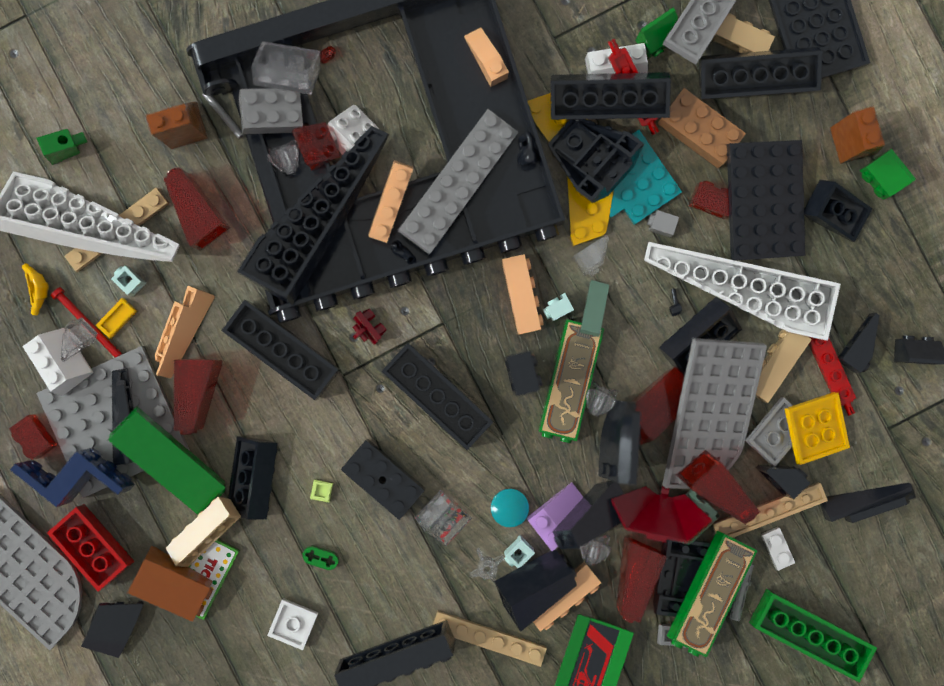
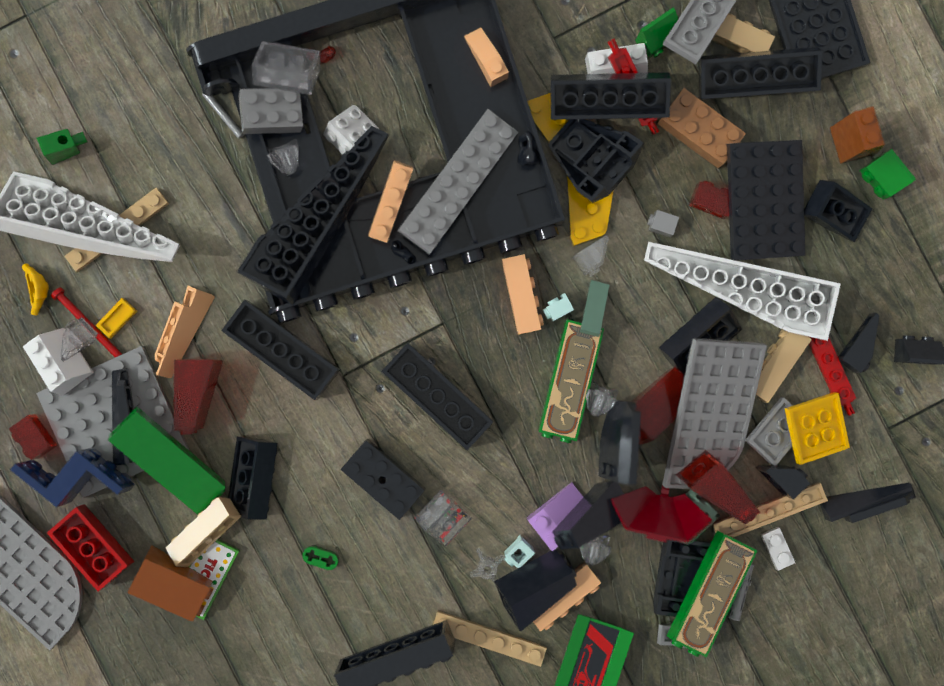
(111, 627): black slope -> none
(120, 278): light aqua brick -> none
(177, 125): dark orange slope -> none
(195, 211): clear red slope -> none
(292, 624): white plate -> none
(316, 144): clear red bracket -> none
(321, 490): yellowish green tile -> none
(364, 328): dark red hips -> none
(509, 508): teal dish -> none
(522, 373): black brick -> none
(637, 578): clear red slope -> none
(644, 187): teal wing -> none
(676, 308): black hand -> none
(812, 635): green brick -> none

